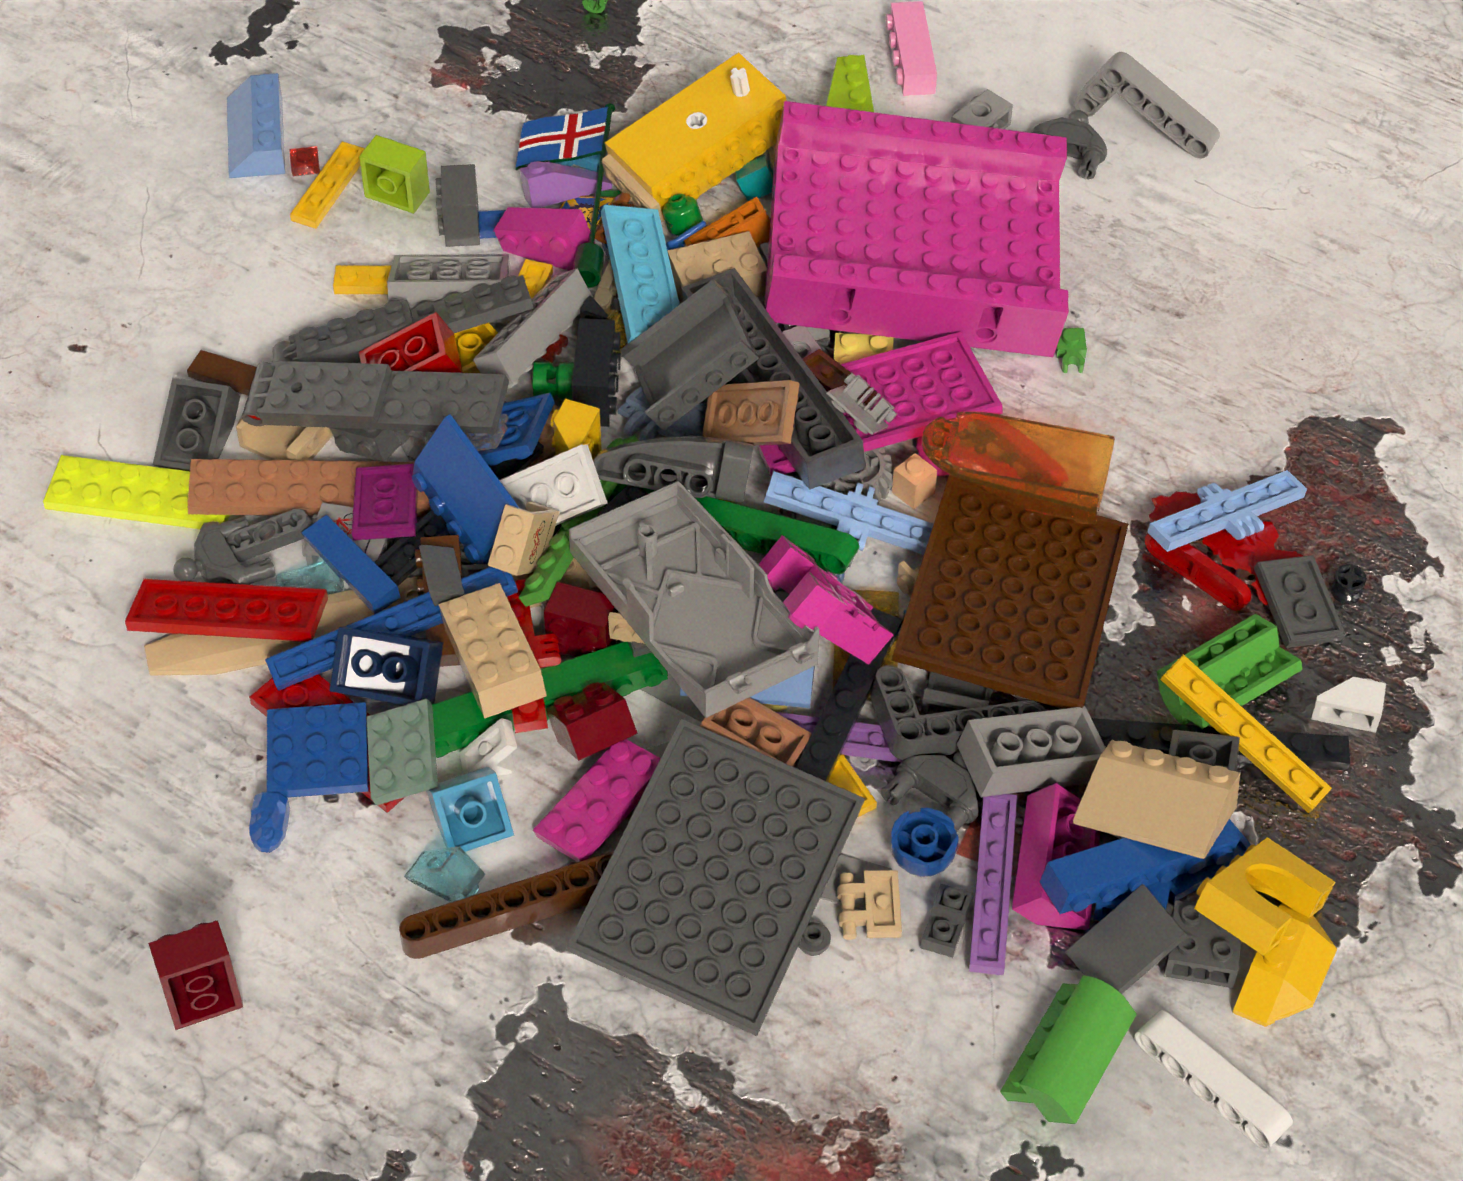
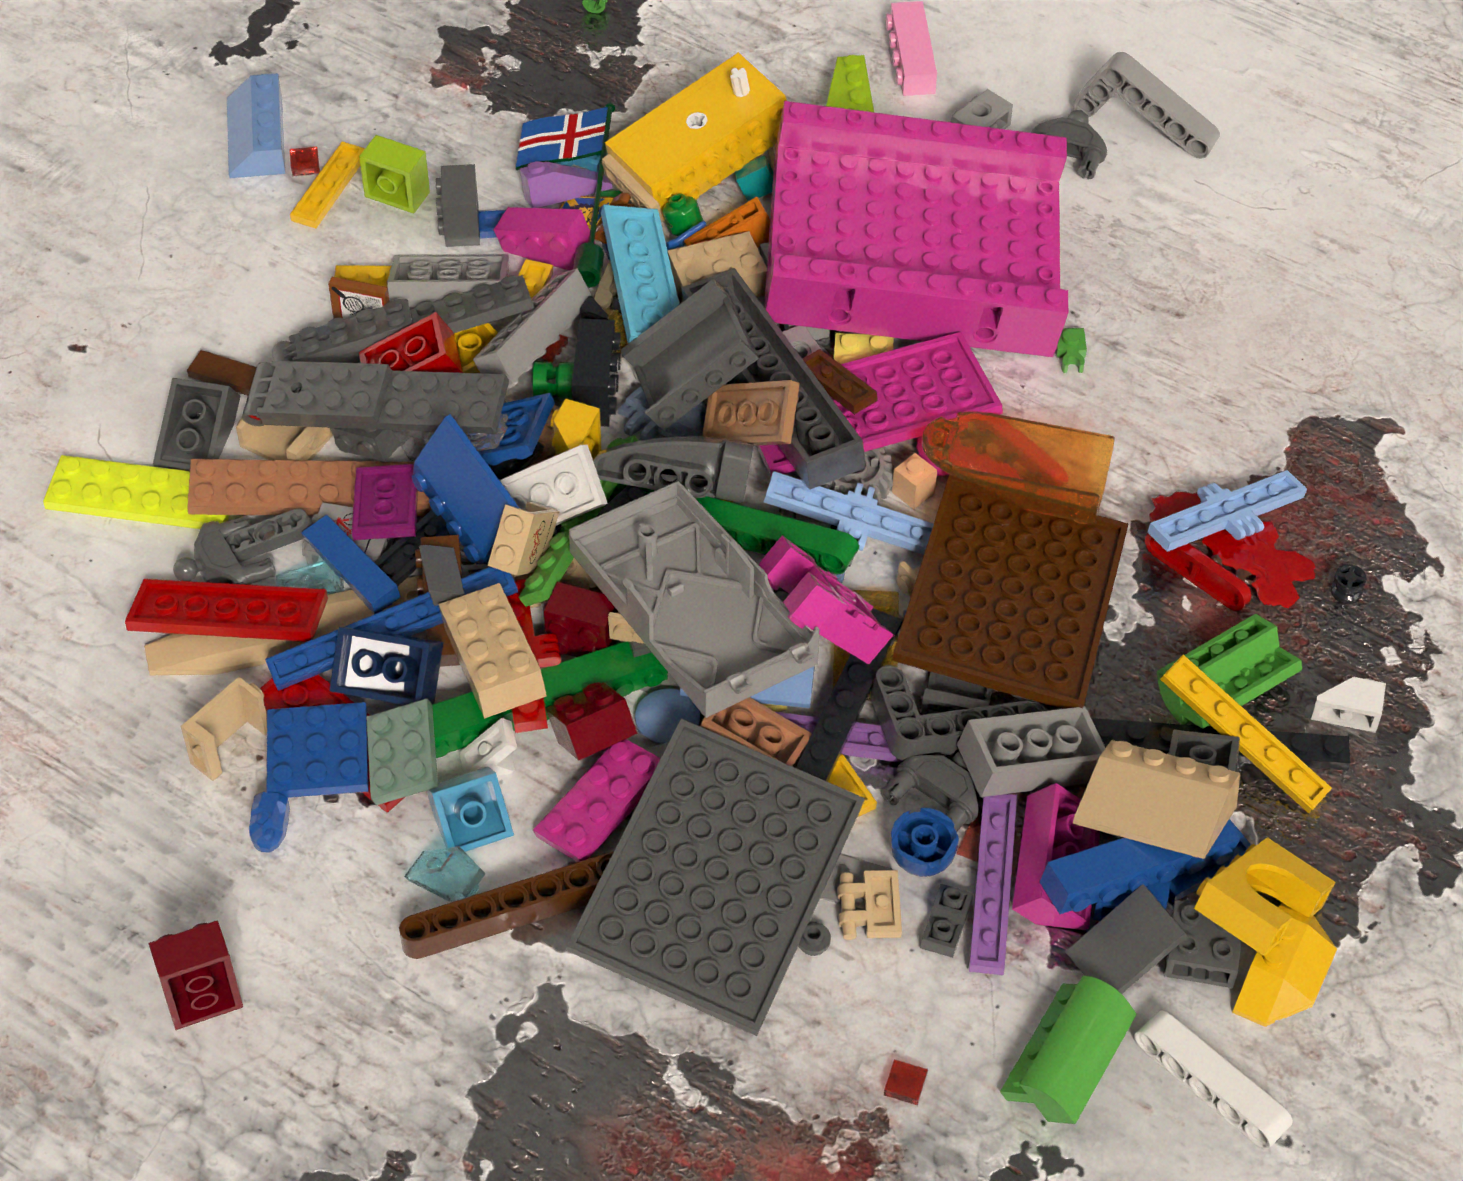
(221, 719): none -> tan panel
(352, 296): none -> tile
(661, 712): none -> medium blue dish
(866, 420): light grey hinge -> none
(905, 1082): none -> clear red tile
(1299, 601): dark grey tile -> none

